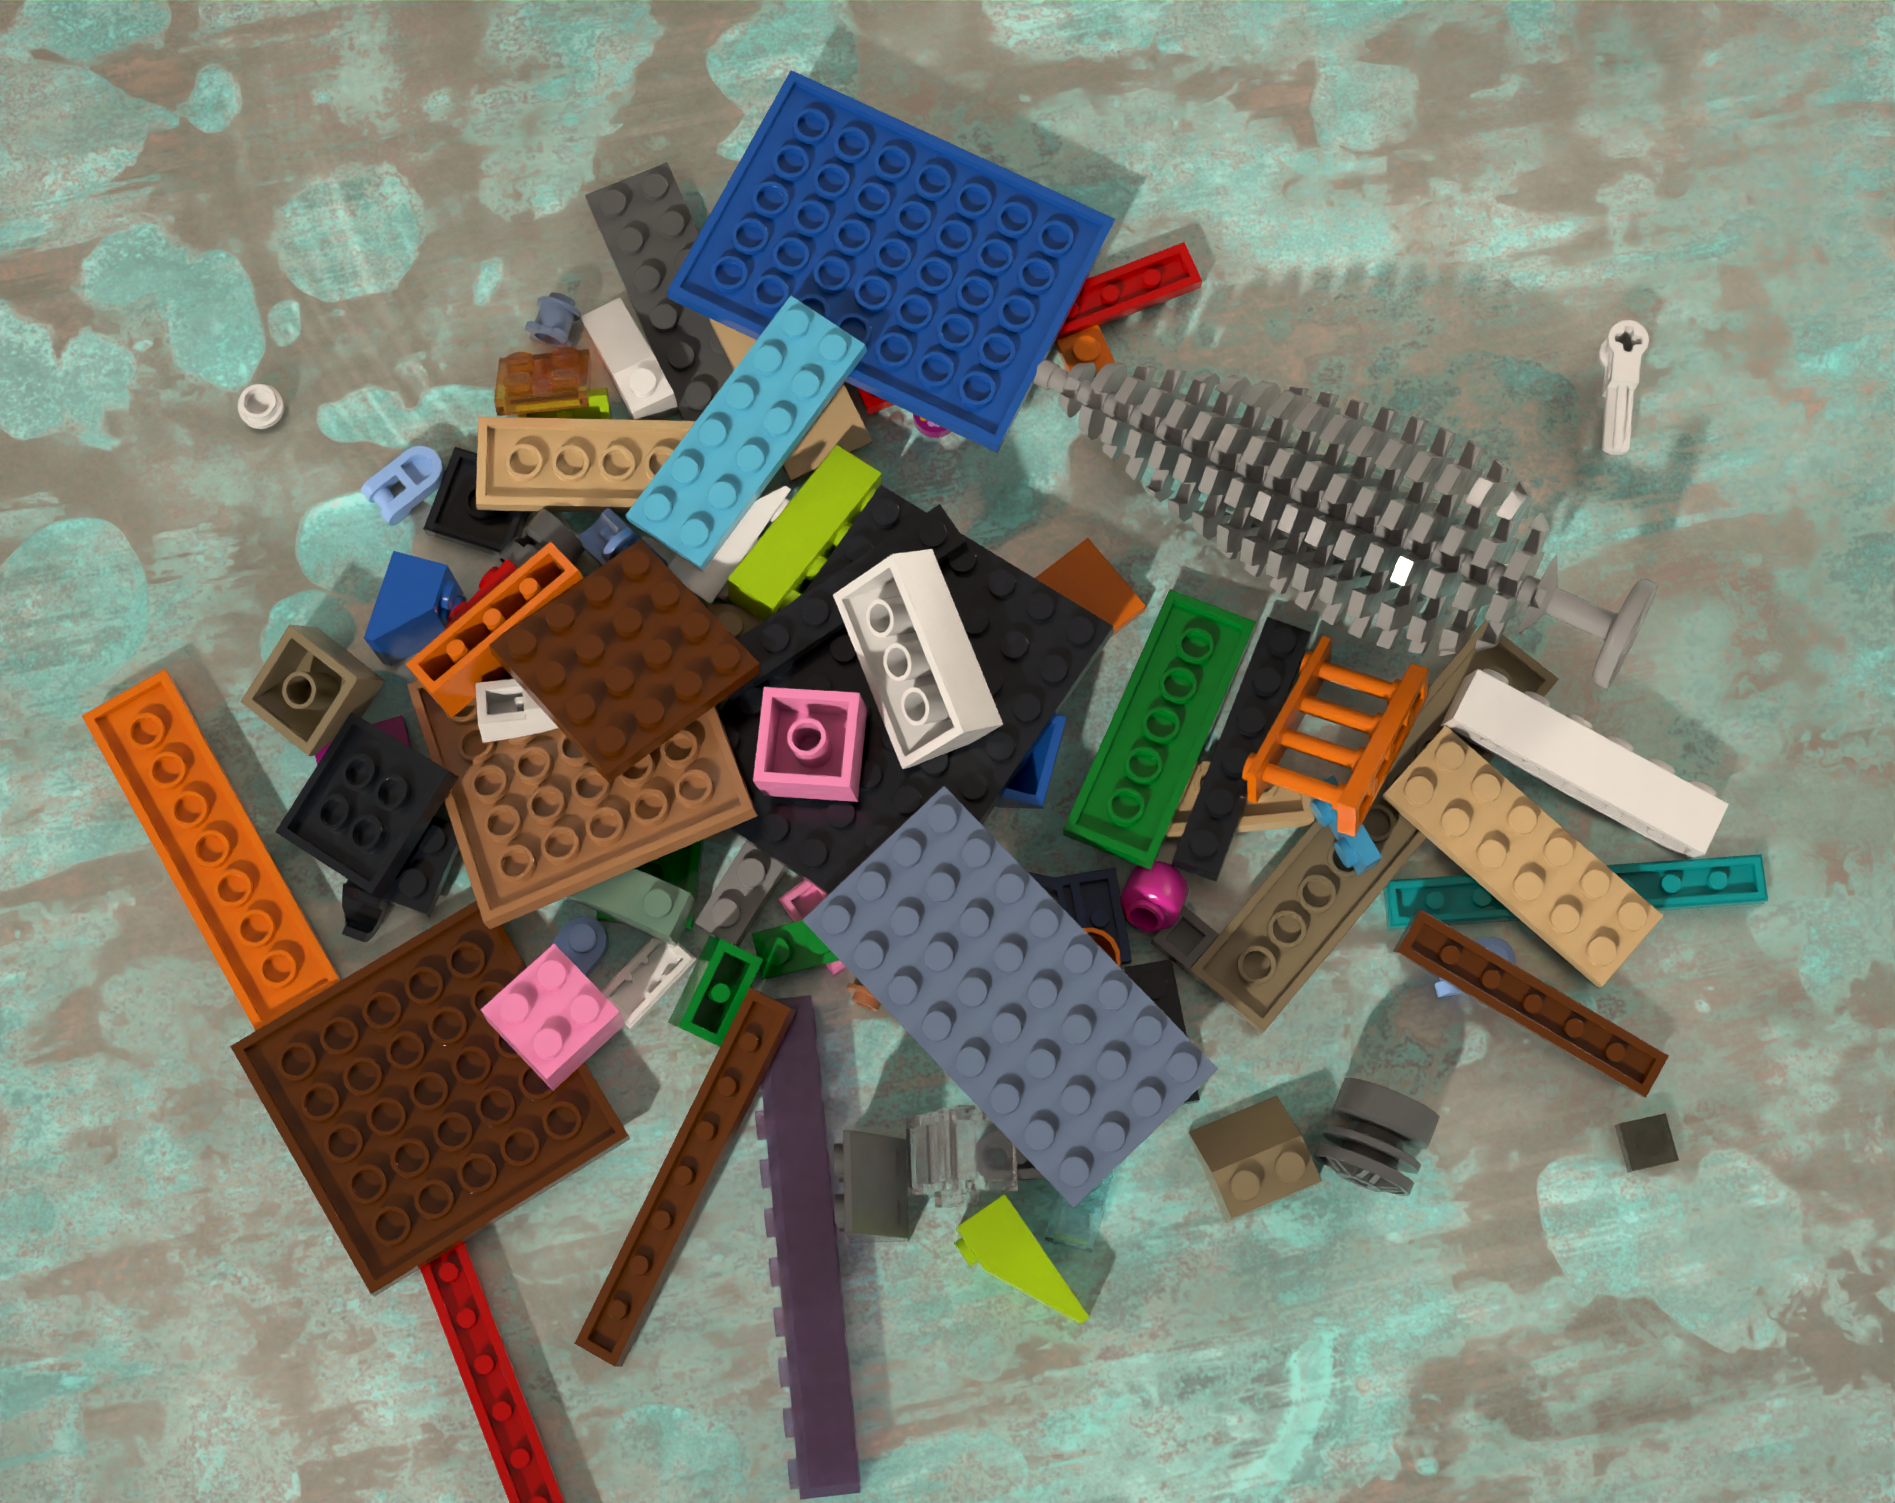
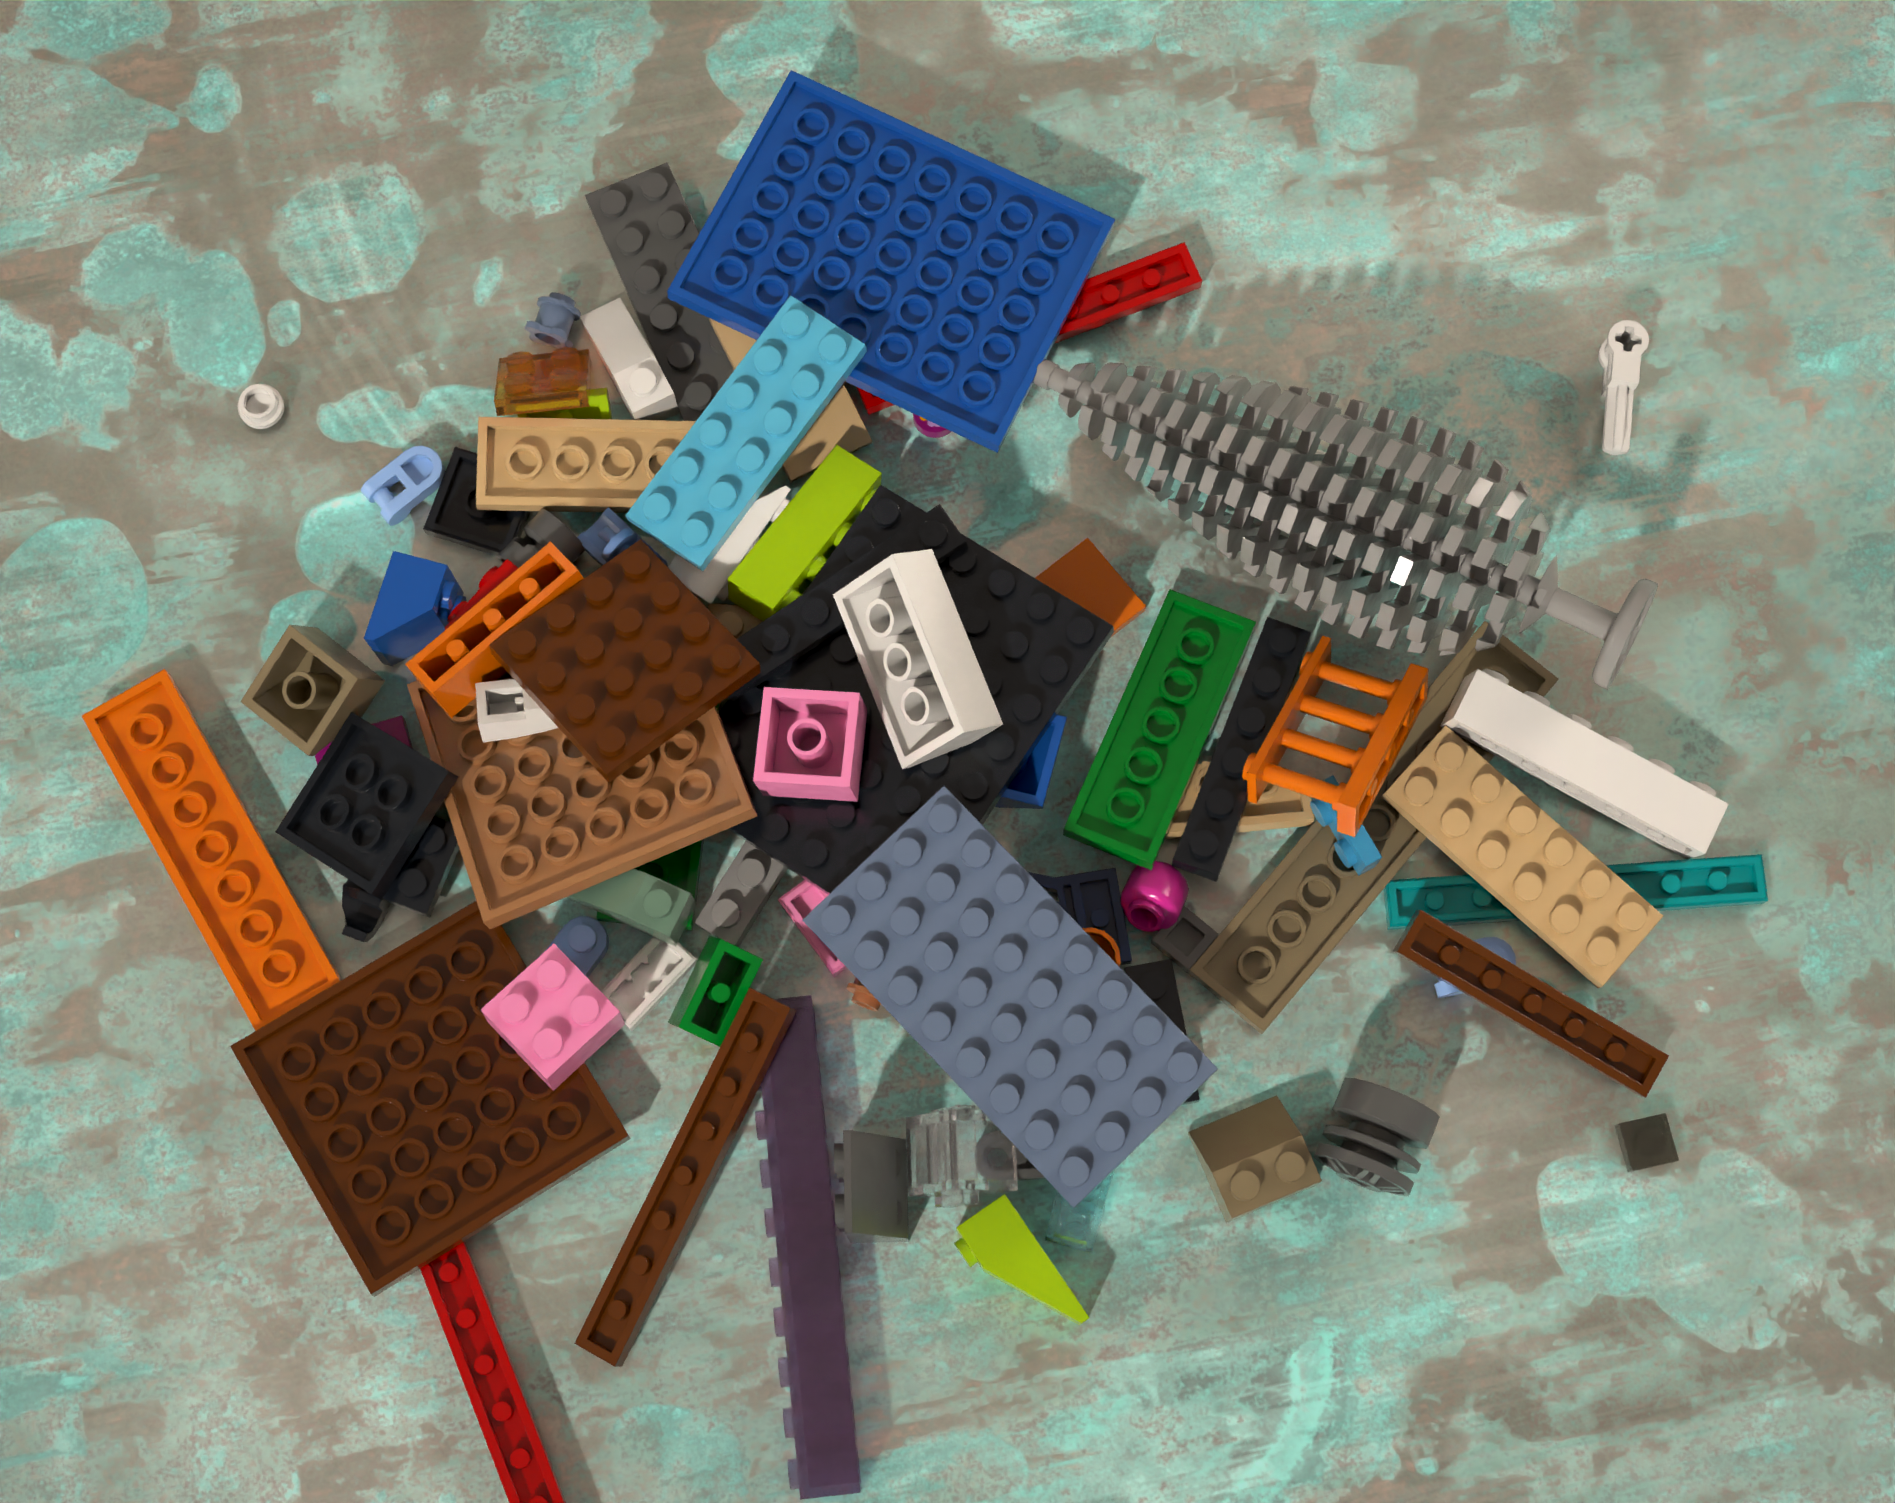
(790, 950): green plate -> none
(1084, 347): orange plate -> none

